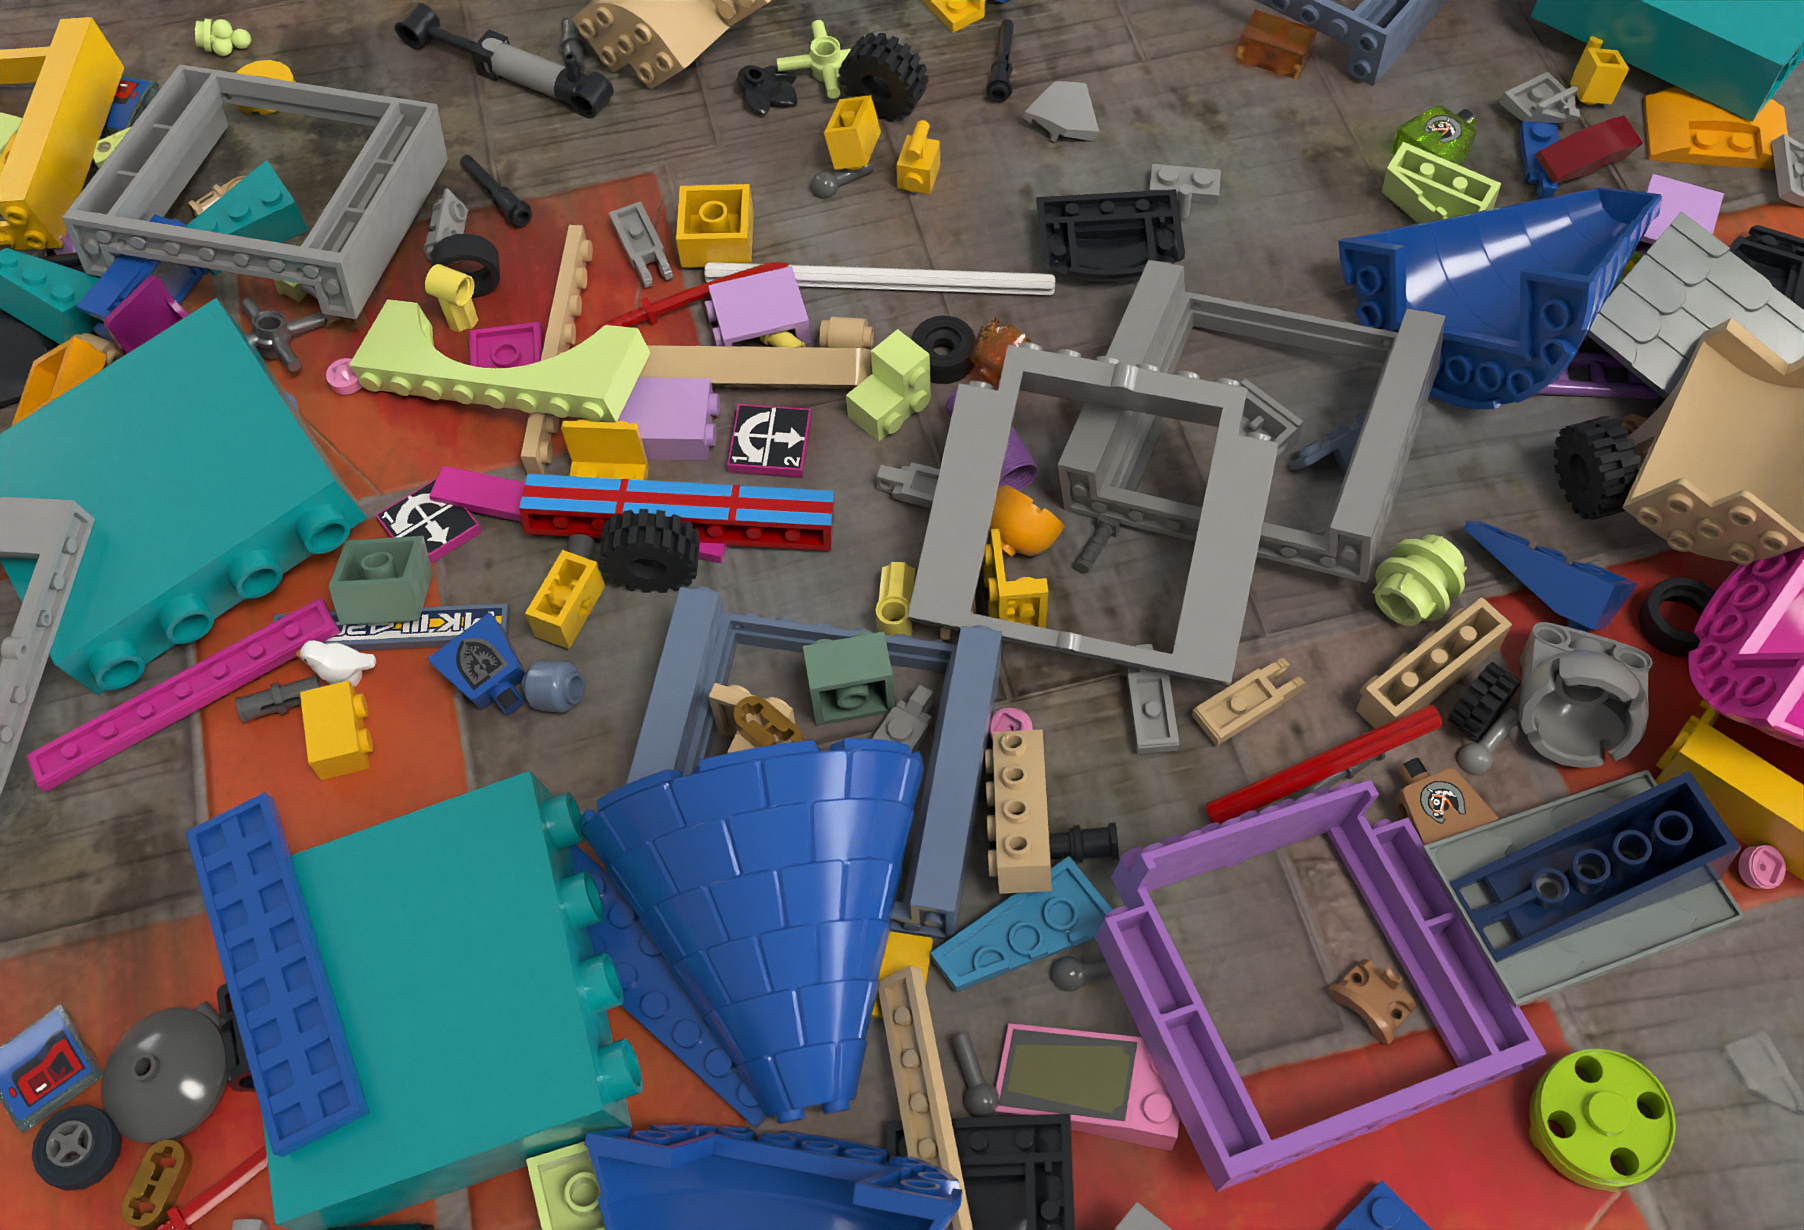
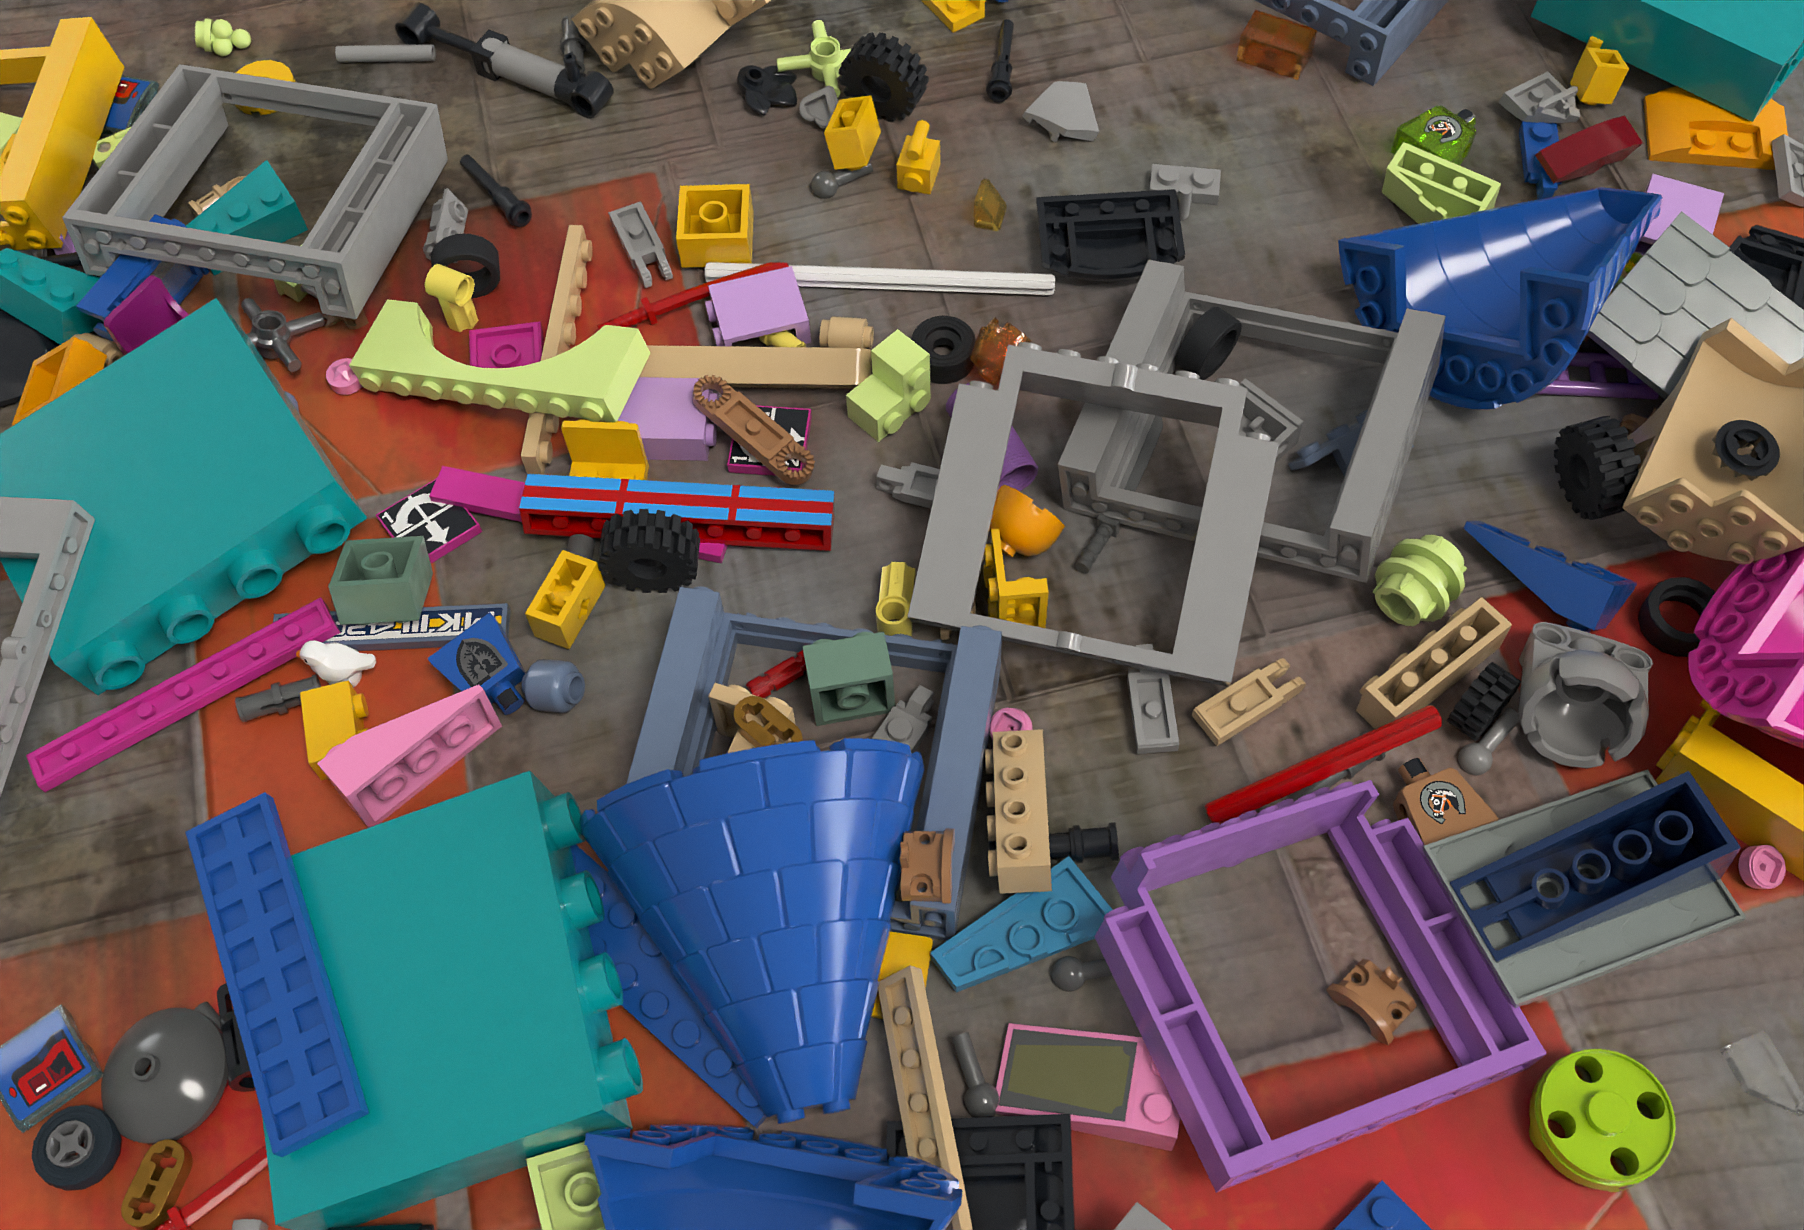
(385, 53): none -> light grey piece
(401, 757): none -> bright pink slope
(753, 430): none -> medium nougat plate
(778, 676): none -> red axle
(819, 106): none -> light grey tile
(927, 865): none -> medium nougat piece
(988, 207): none -> clear yellow slope
(1209, 342): none -> black tyre
(1743, 434): none -> black gear

